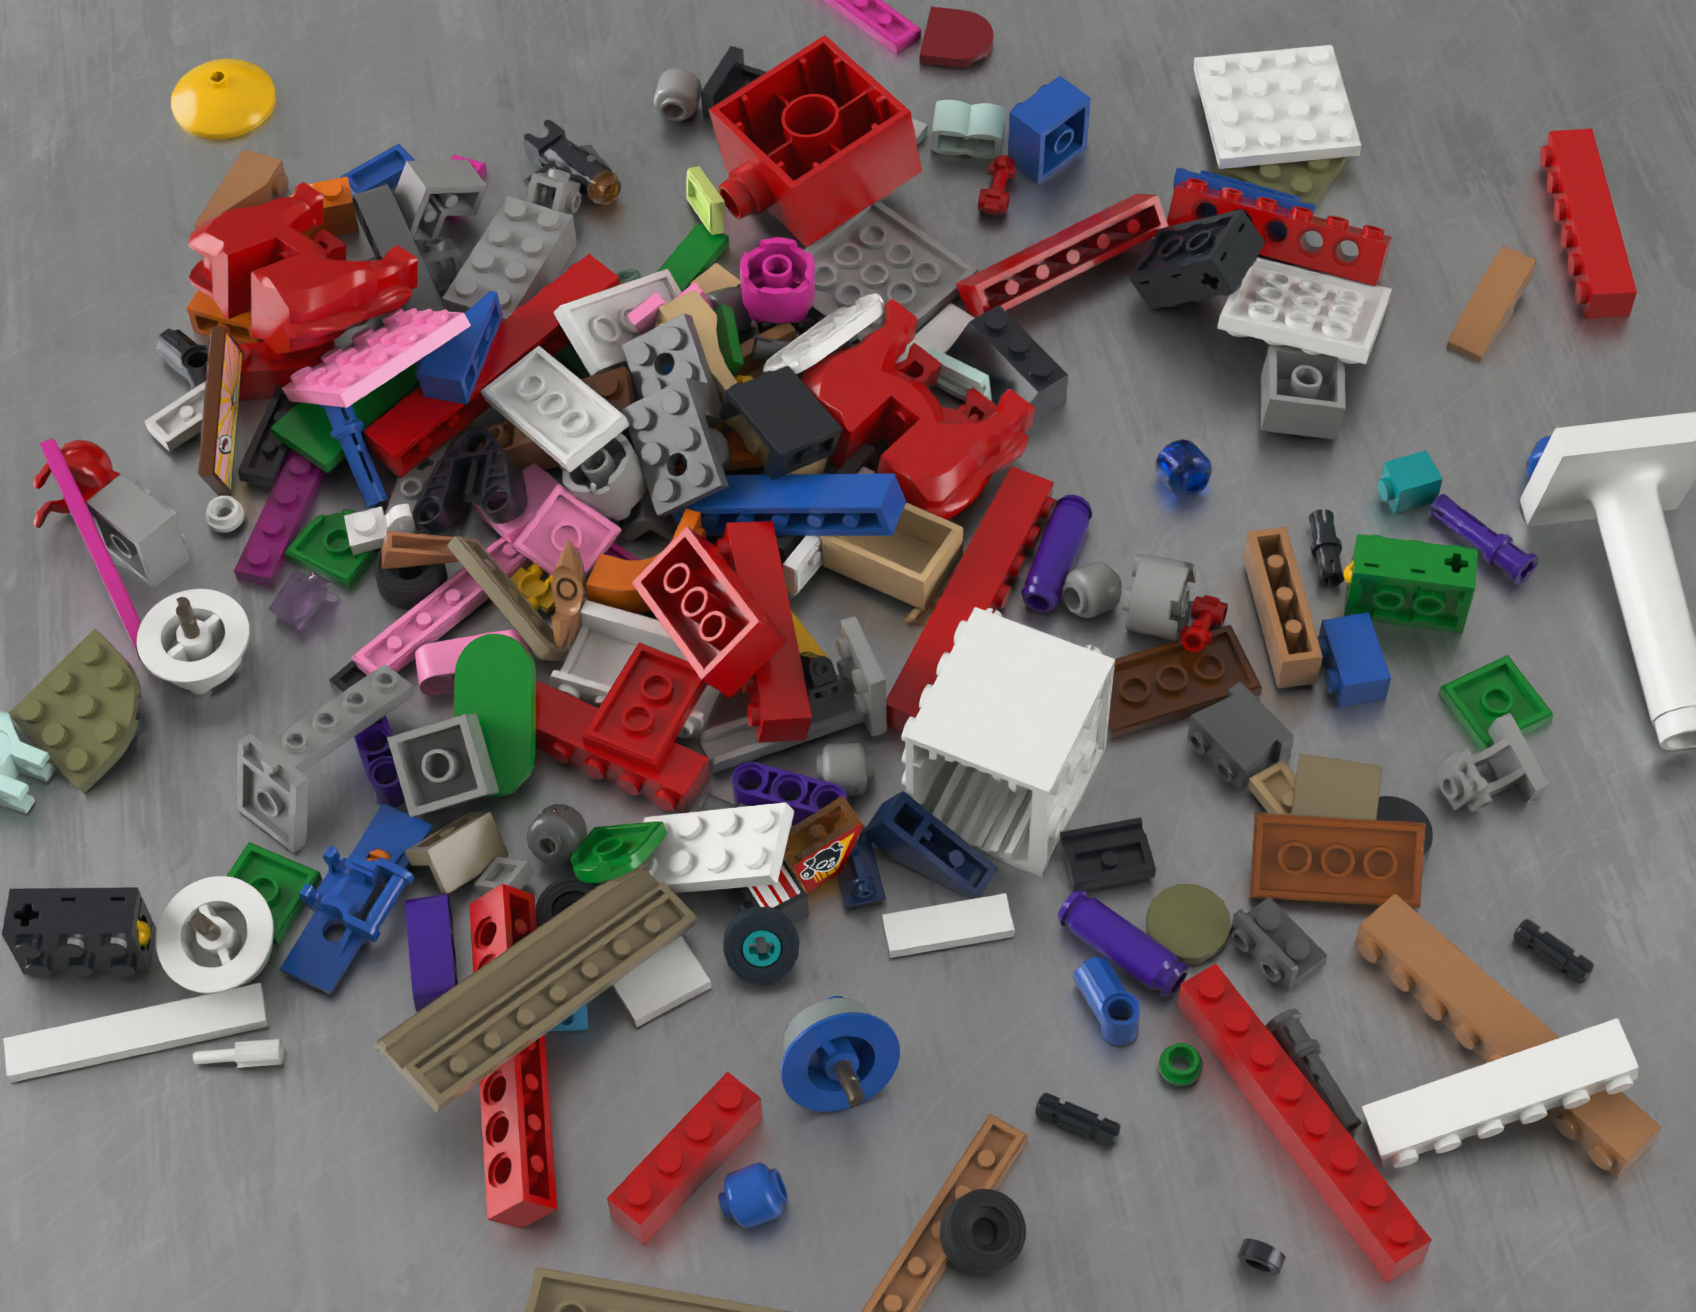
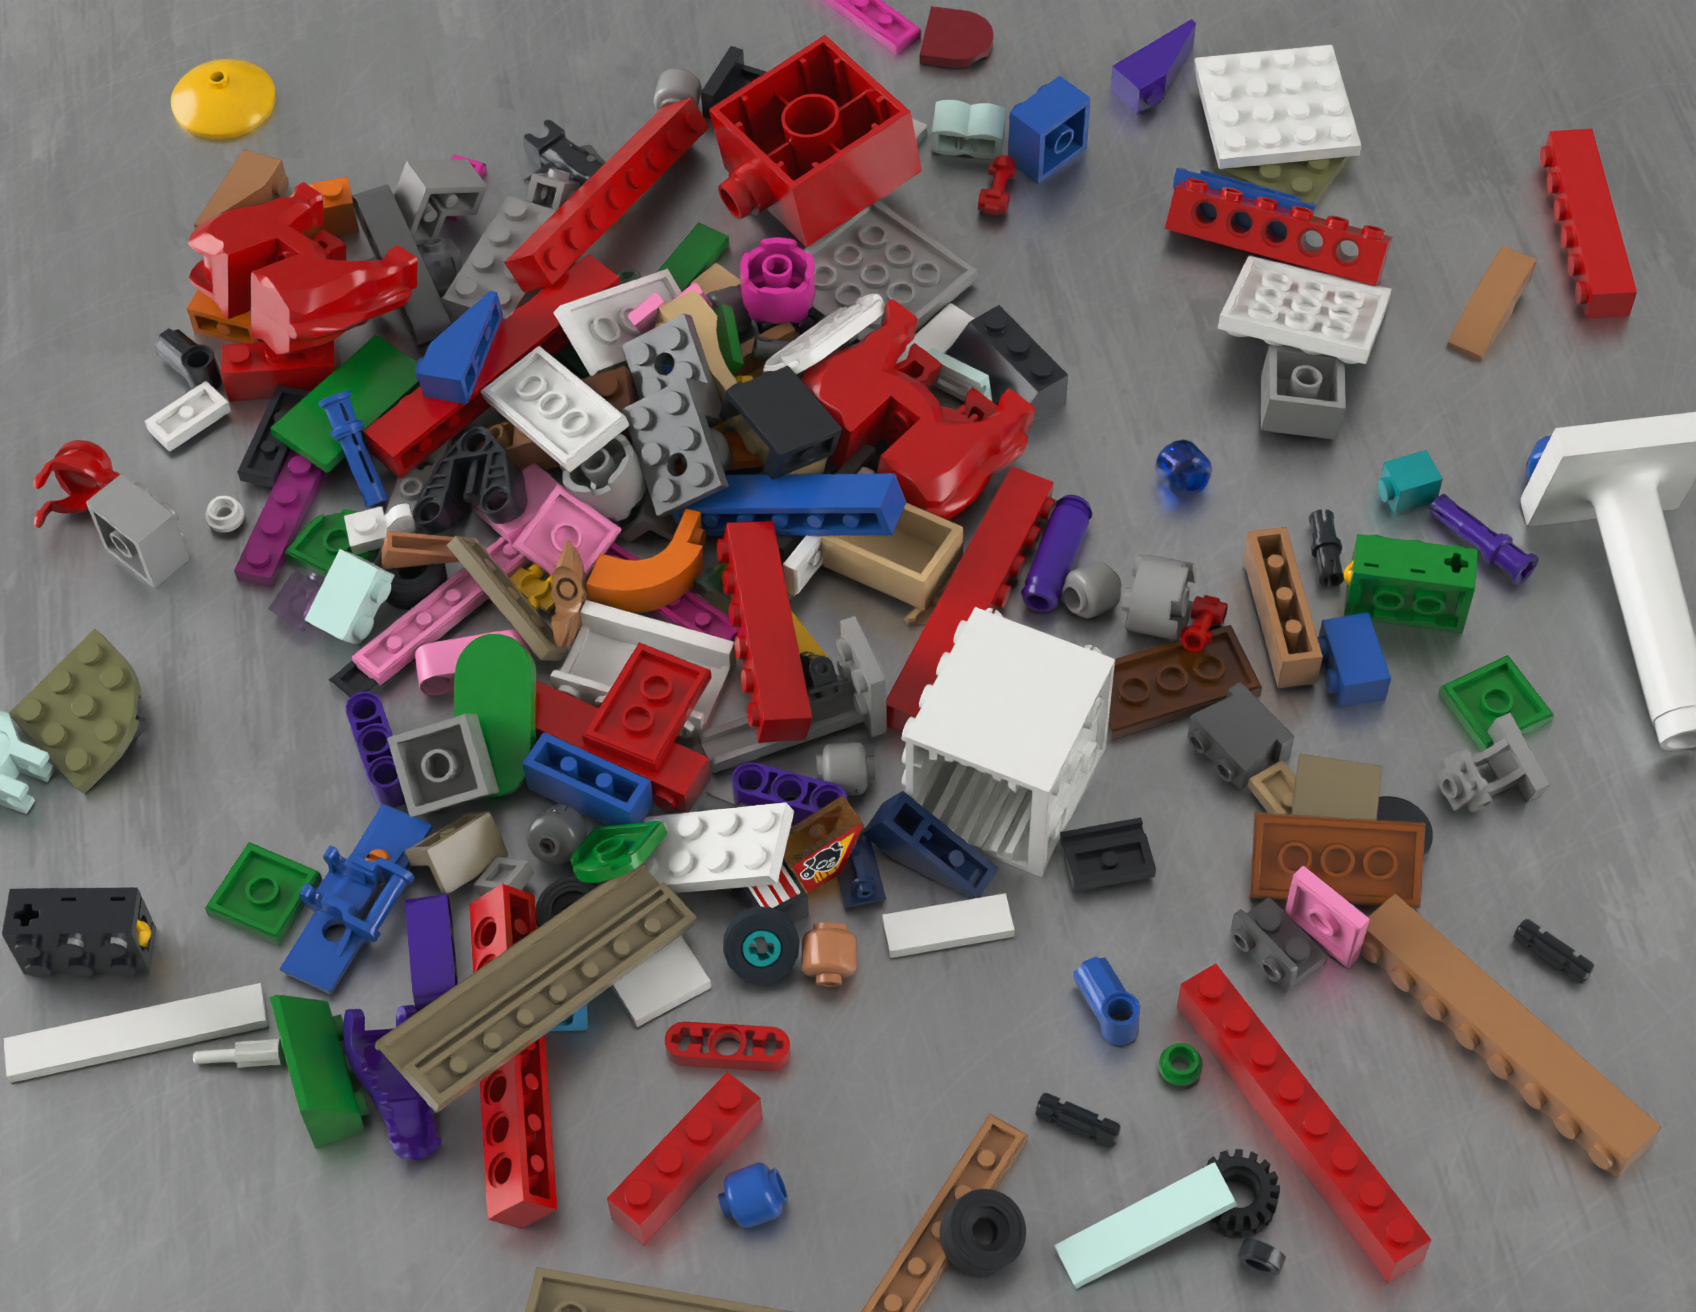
(92, 539): dark pink tile -> none
(194, 639): white piece -> none
(215, 935): white piece -> none
(220, 411): tile -> none
(270, 774): light grey bracket -> none
(319, 1069): none -> green slope
(350, 598): none -> light aqua brick
(374, 356): bright pink plate -> none
(379, 171): blue tile -> none
(400, 1105): none -> dark purple animal
(587, 782): none -> blue brick
(606, 196): none -> red brick
(705, 200): yellowish green tile -> none
(709, 612): red brick -> none
(715, 1032): none -> red beam
(829, 953): none -> nougat head
(837, 1055): blue piece -> none
(1063, 255): red brick -> none
(1123, 943): dark purple axle -> none
(1145, 1225): none -> light aqua tile
(1150, 72): none -> dark purple slope
(1189, 922): olive tile -> none
(1197, 260): black piece -> none
(1265, 1189): none -> black tyre
(1307, 1051): dark grey pin -> none
(1326, 917): none -> bright pink tile
(1501, 1093): white brick -> none

